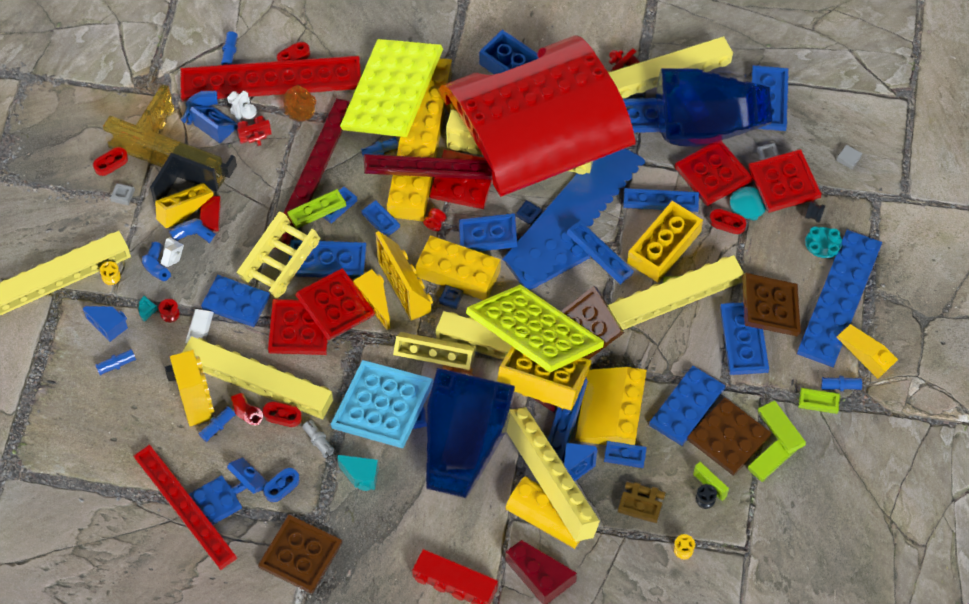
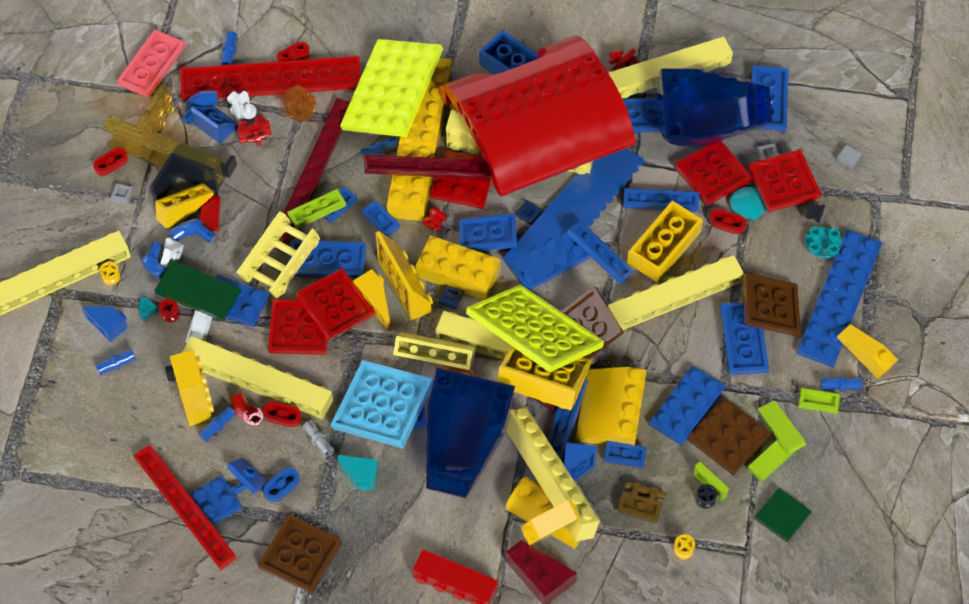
(151, 63): none -> coral plate
(197, 291): none -> dark green tile
(550, 522): none -> yellow slope
(782, 515): none -> dark green tile

